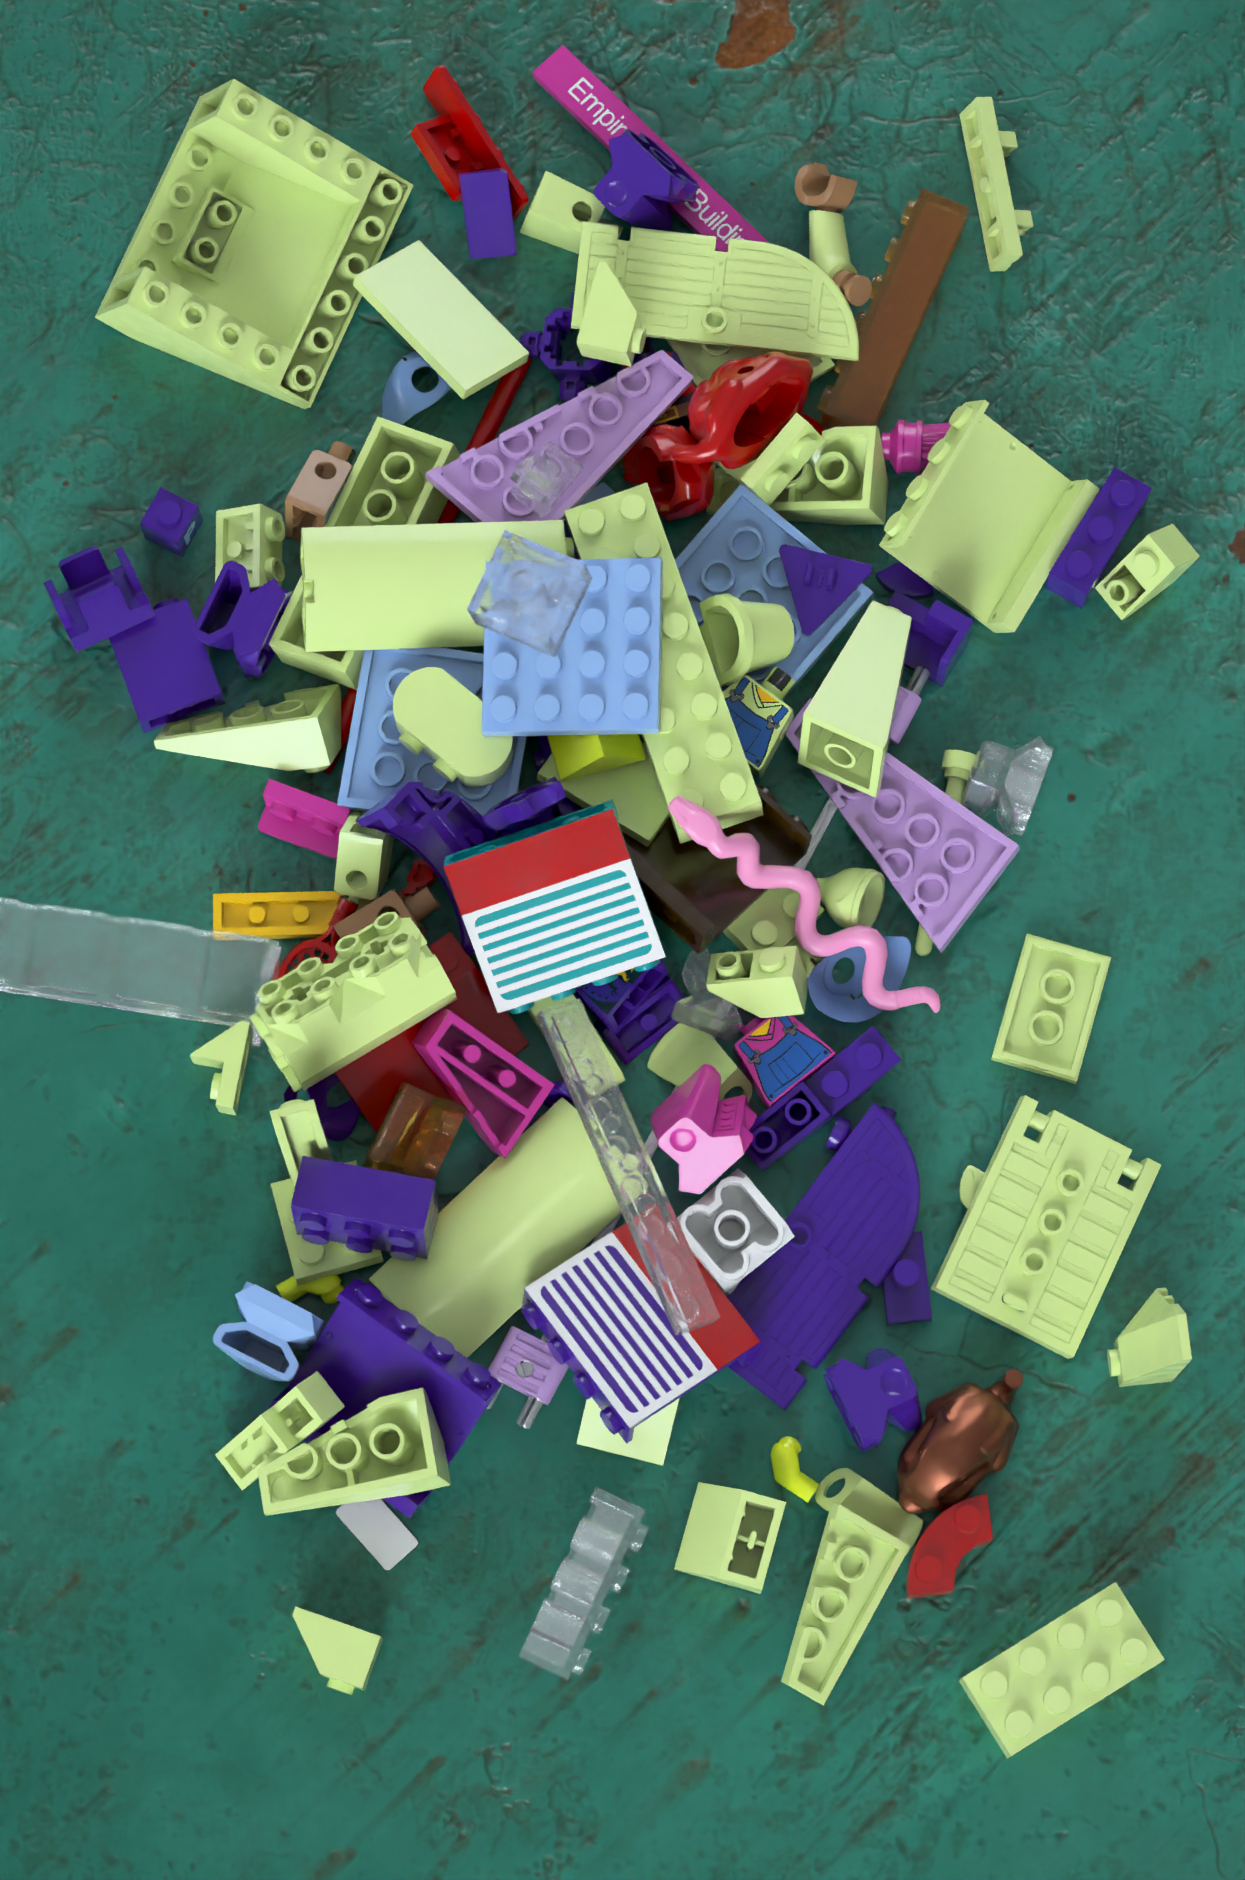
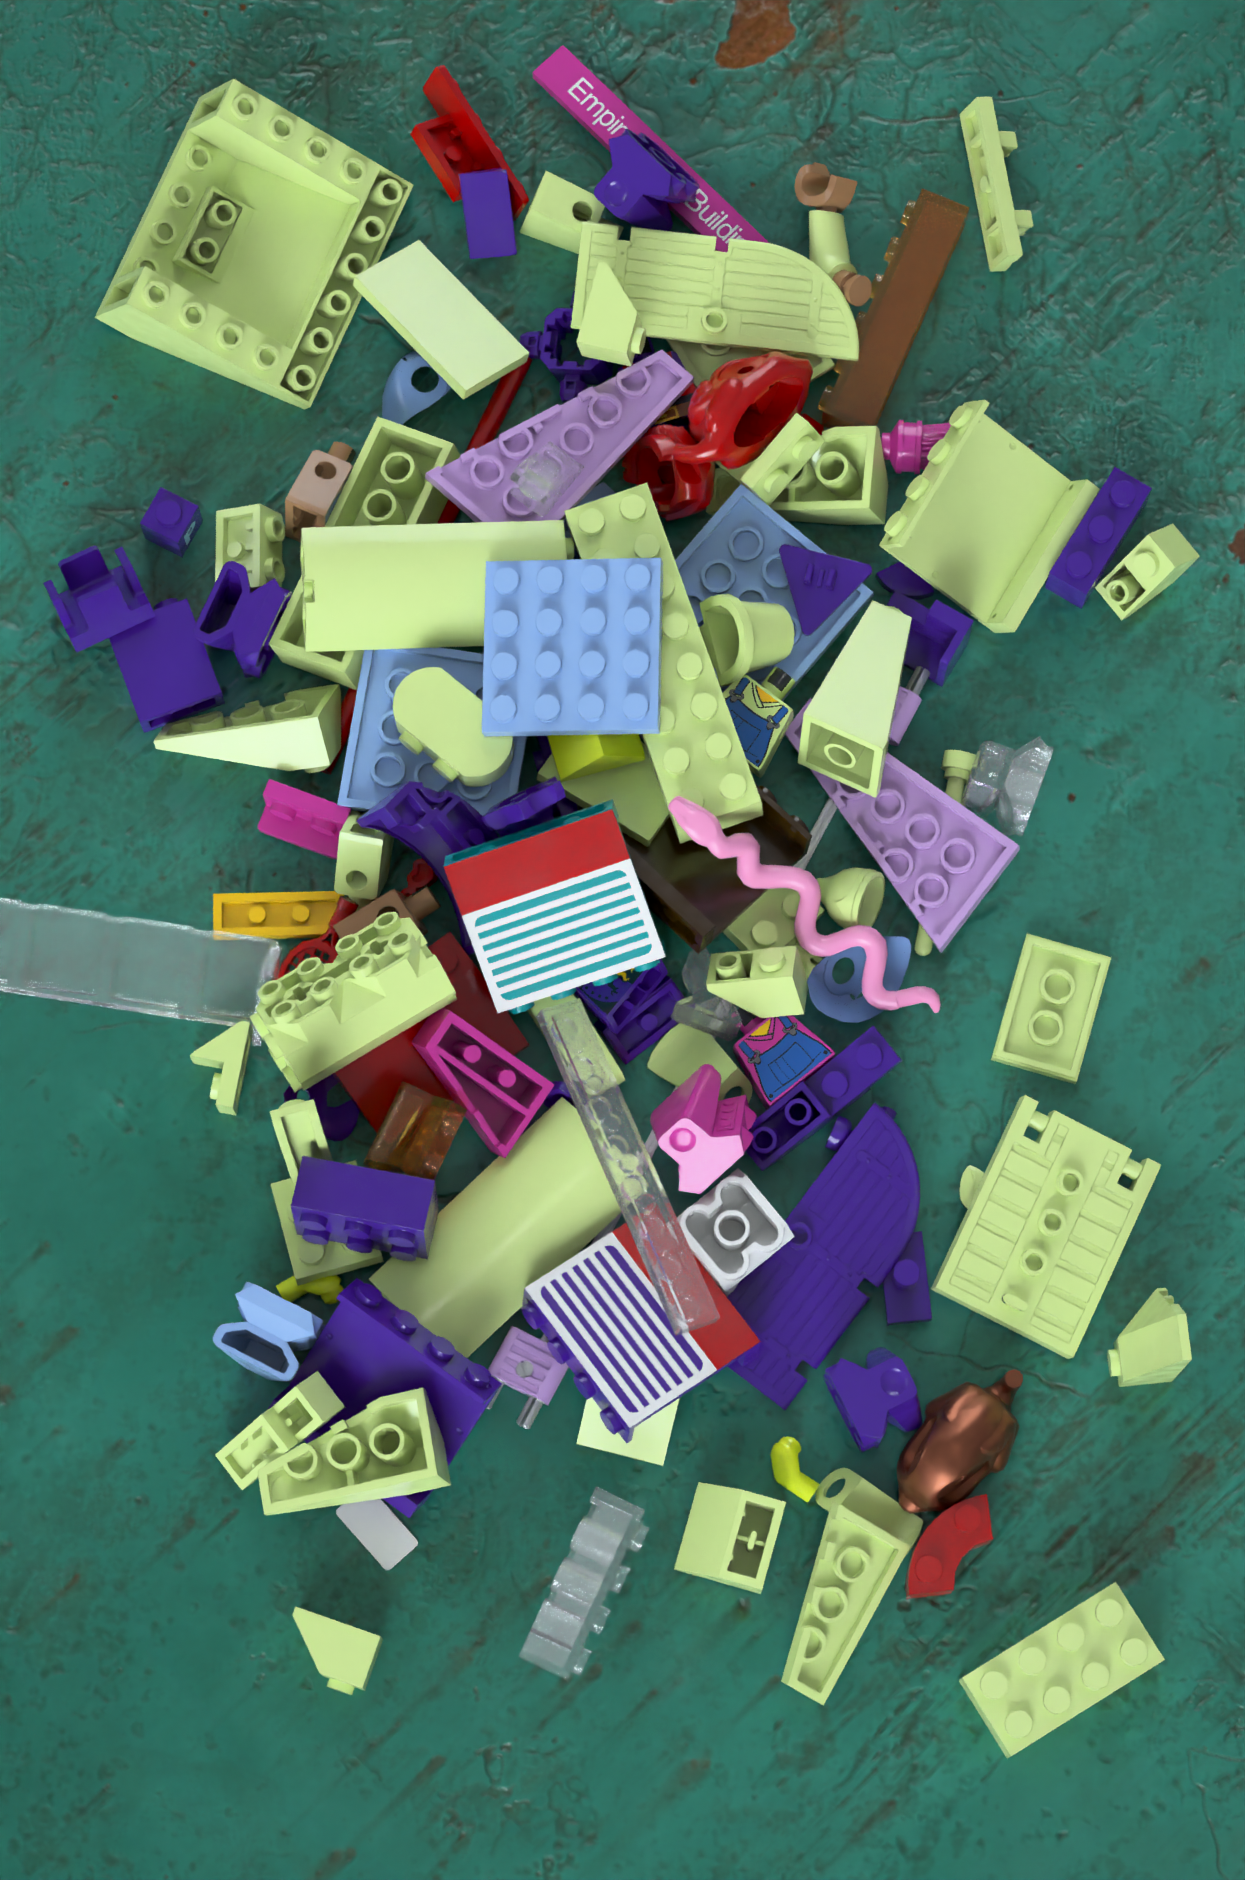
(529, 593): clear brick -> none

